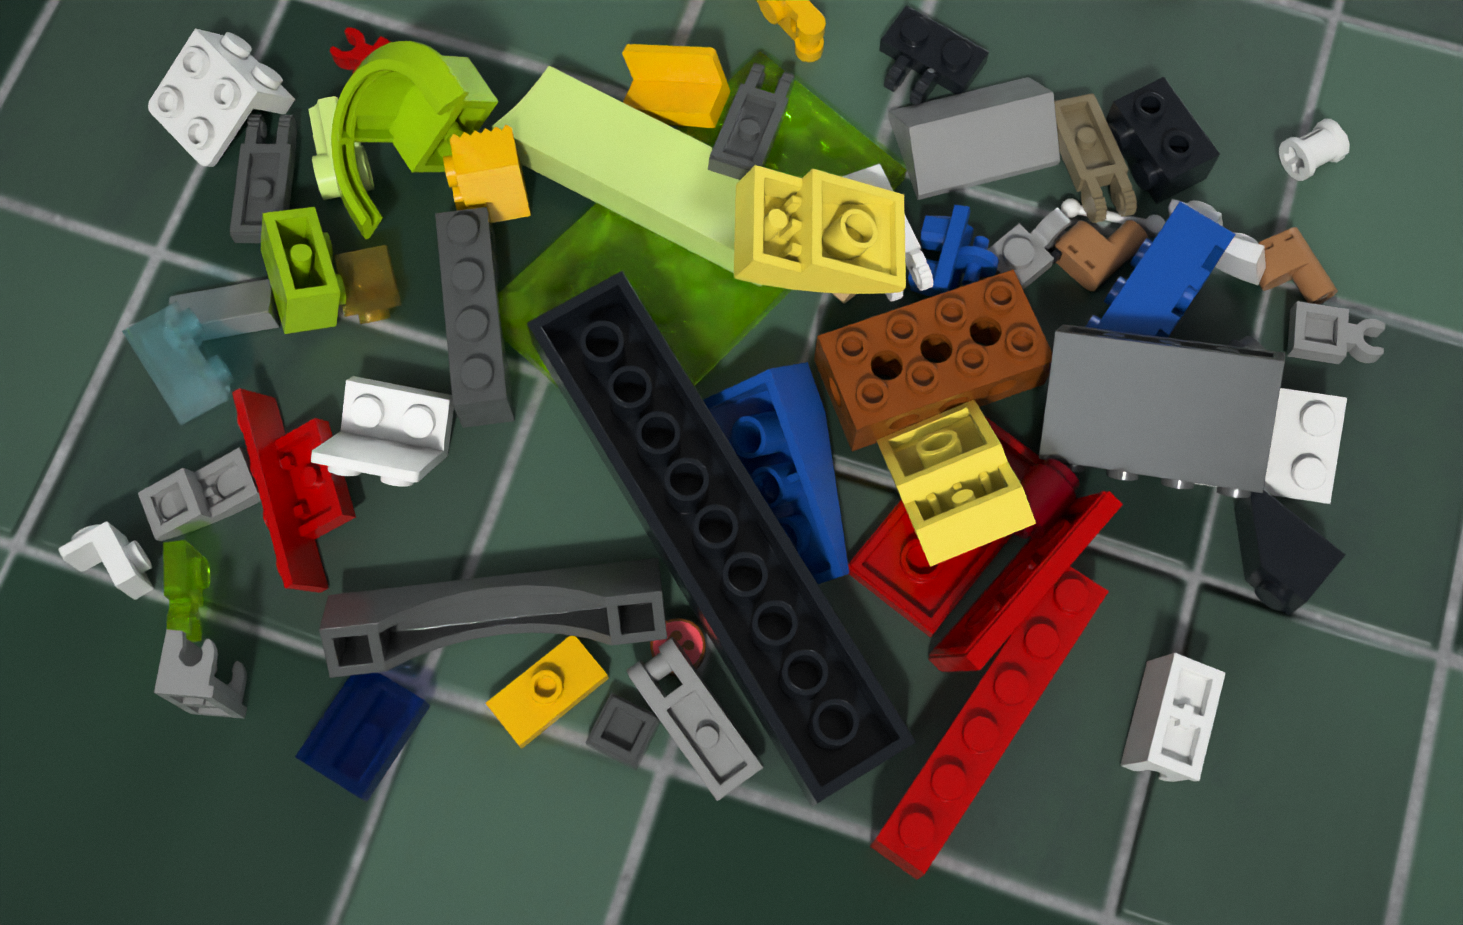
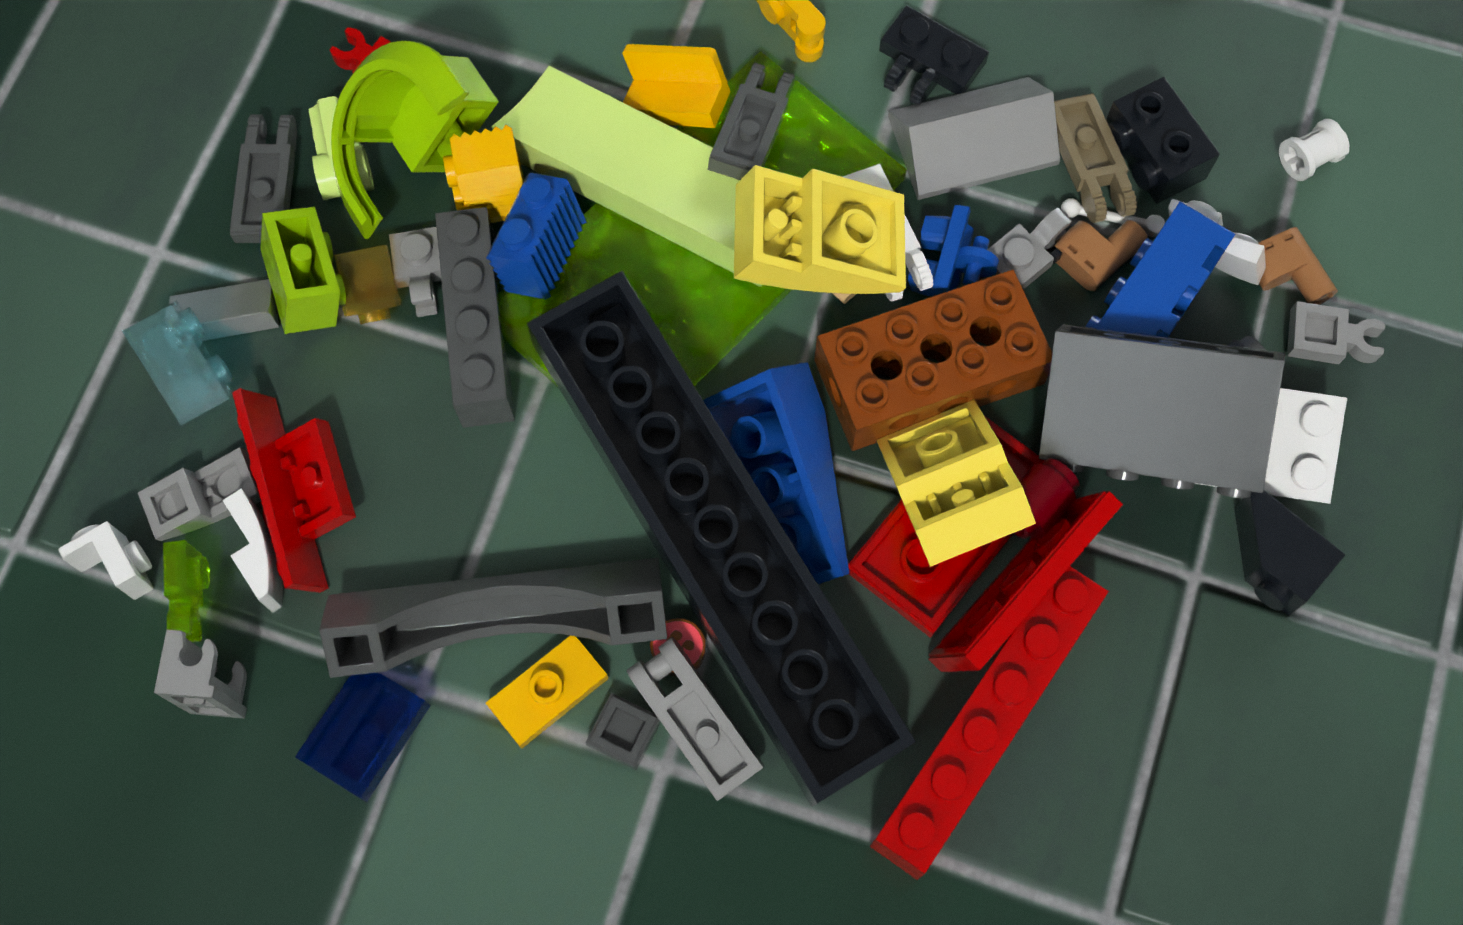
(213, 93): white bracket -> none
(257, 558): none -> white slope
(388, 432): white bracket -> none
(417, 266): none -> light grey plate
(536, 236): none -> blue brick
(1173, 718): white hinge -> none

